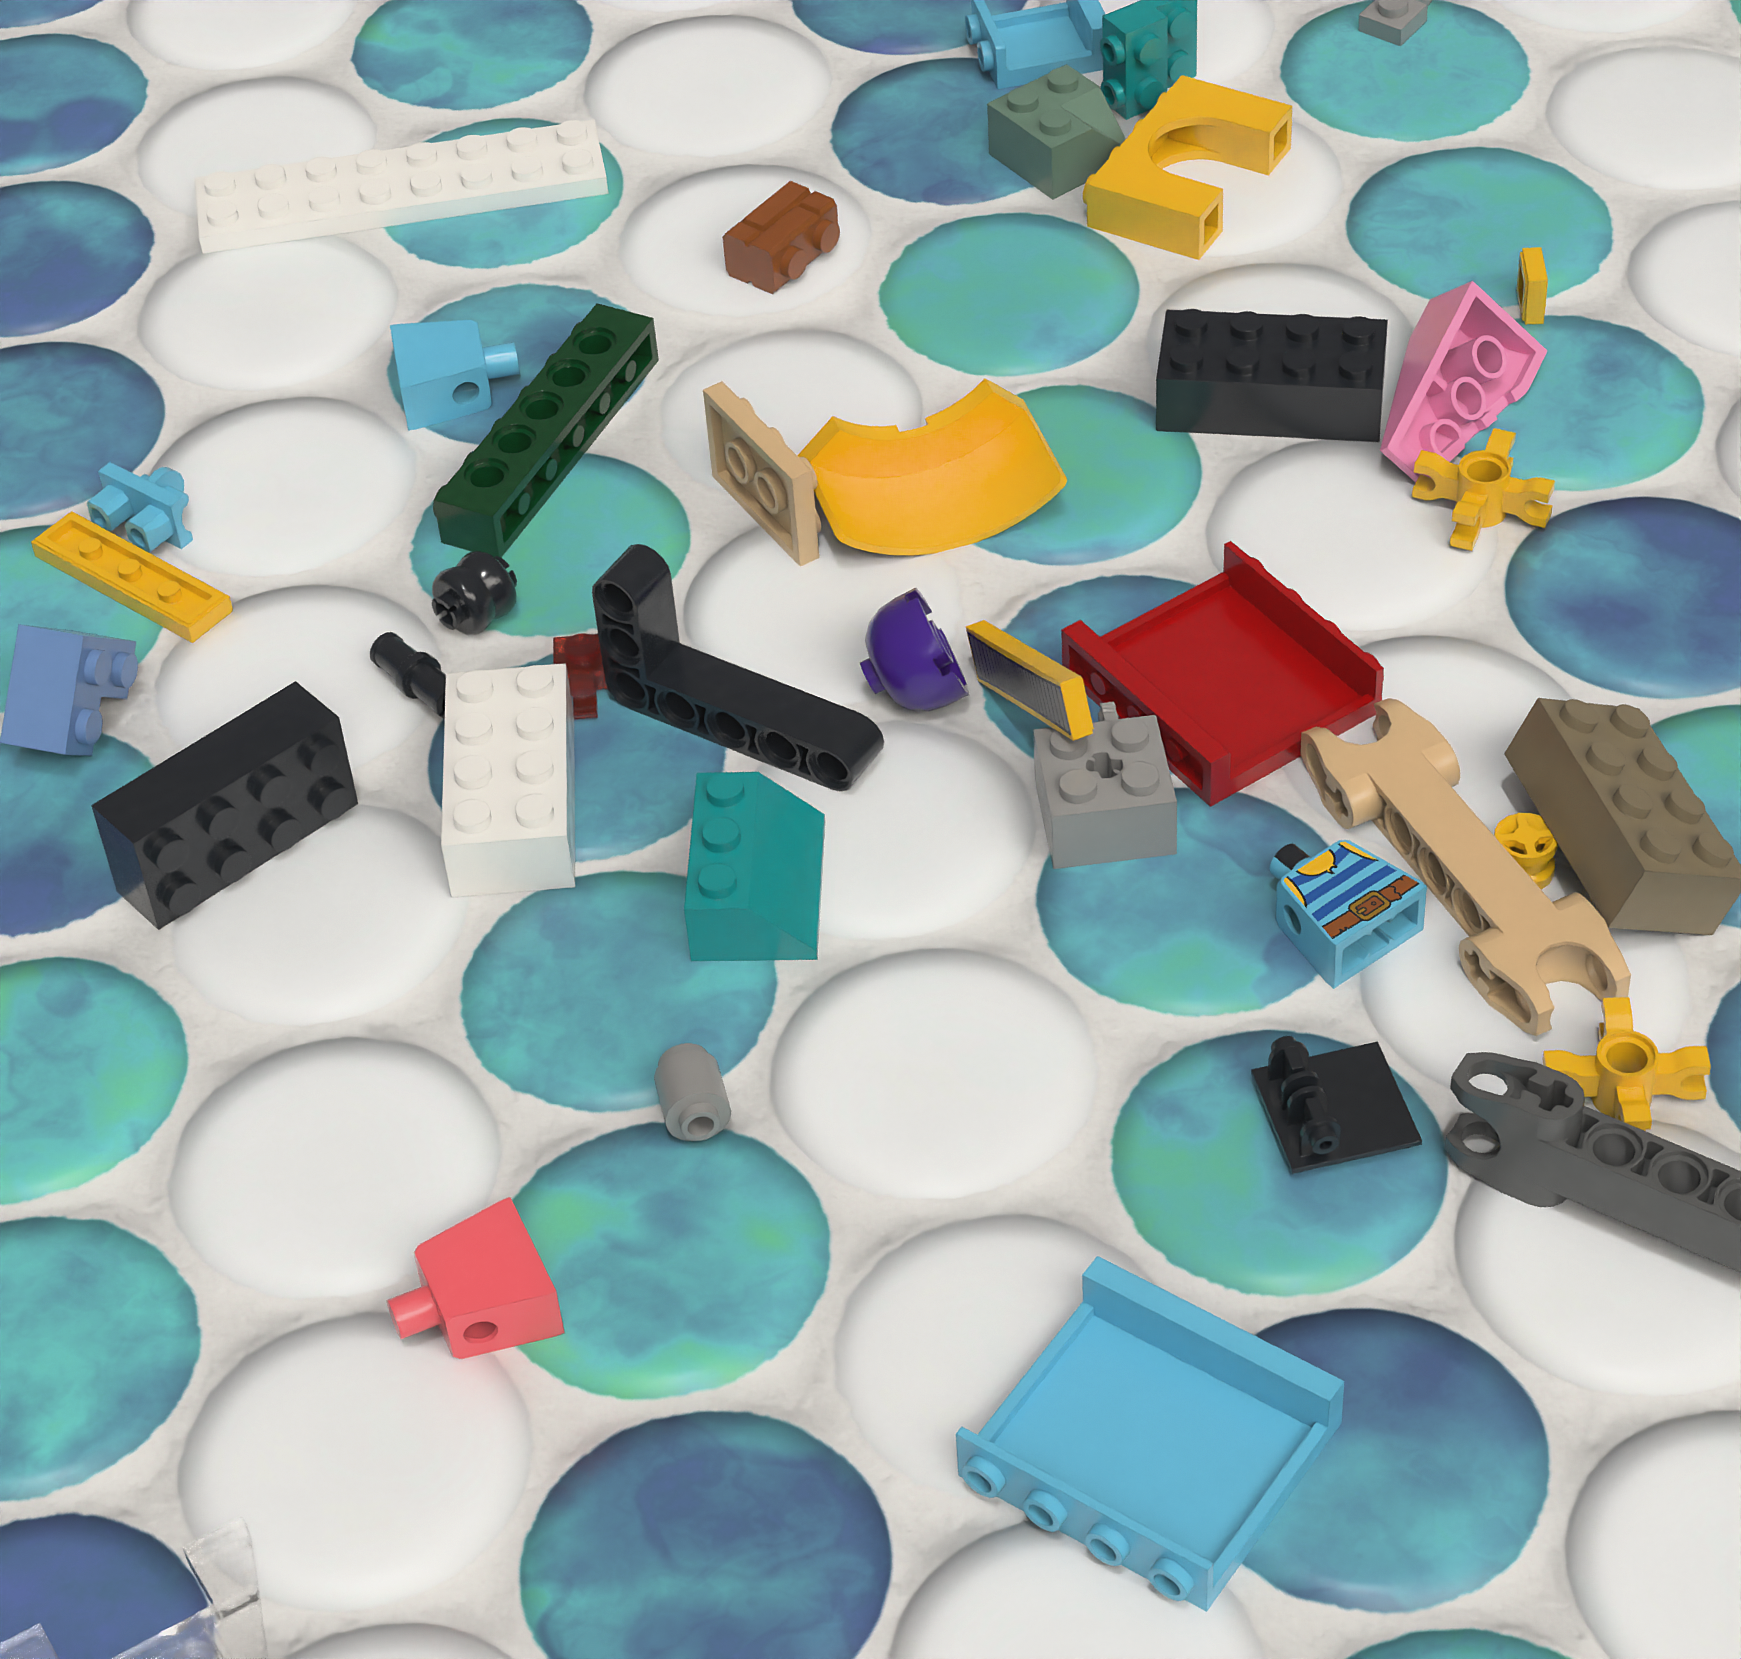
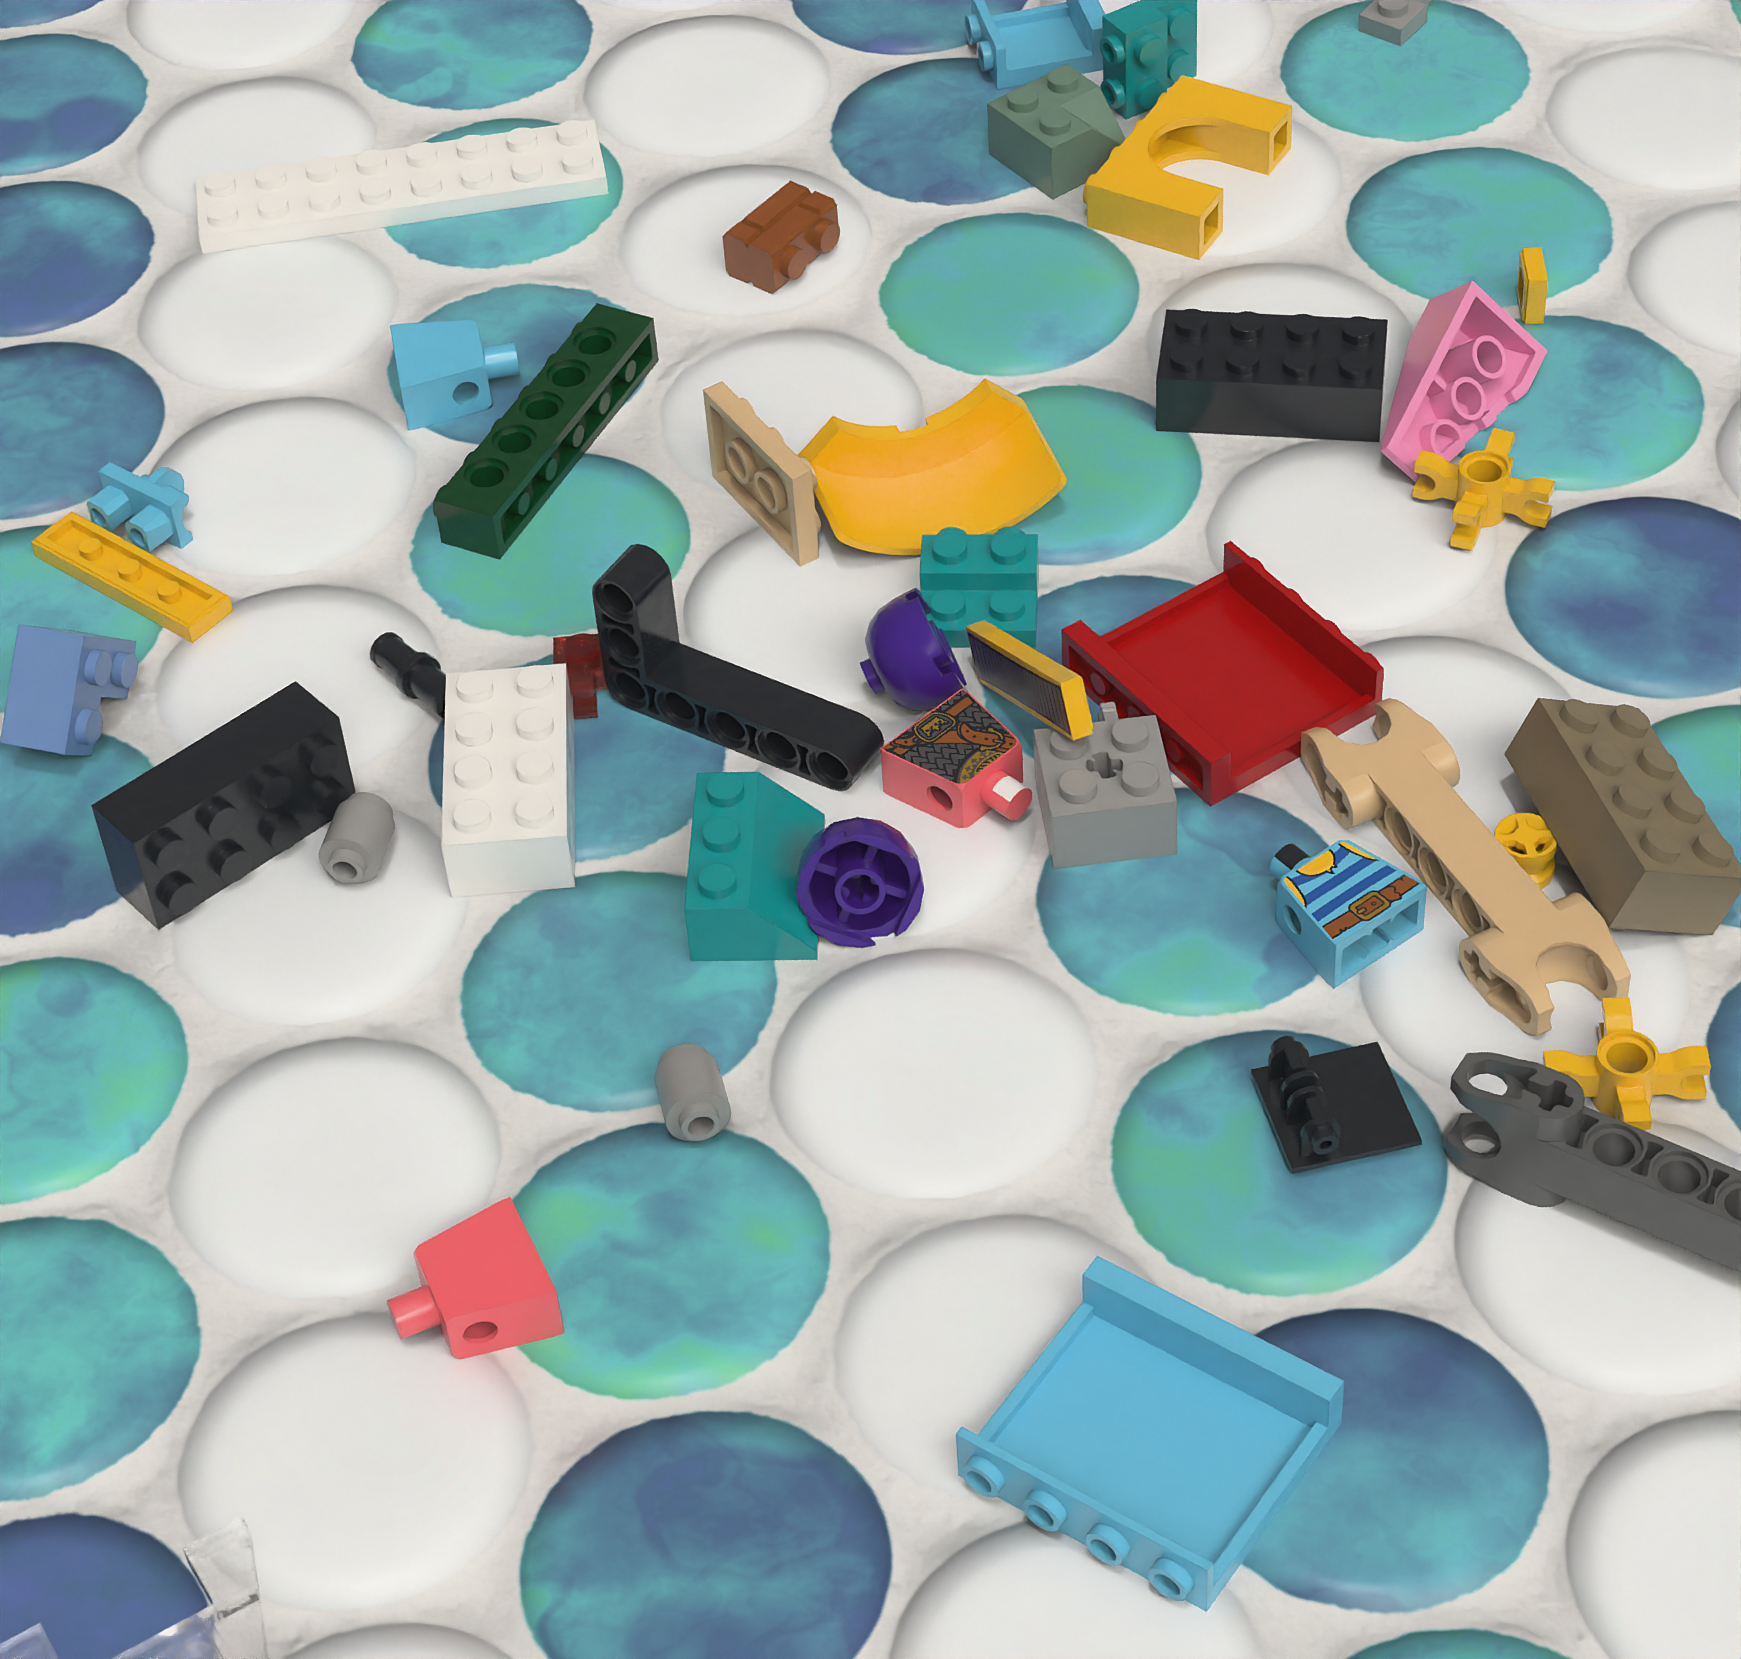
(357, 838): none -> light grey brick
(474, 592): black piece -> none
(859, 882): none -> dark purple cylinder
(957, 764): none -> torso
(981, 579): none -> teal plate

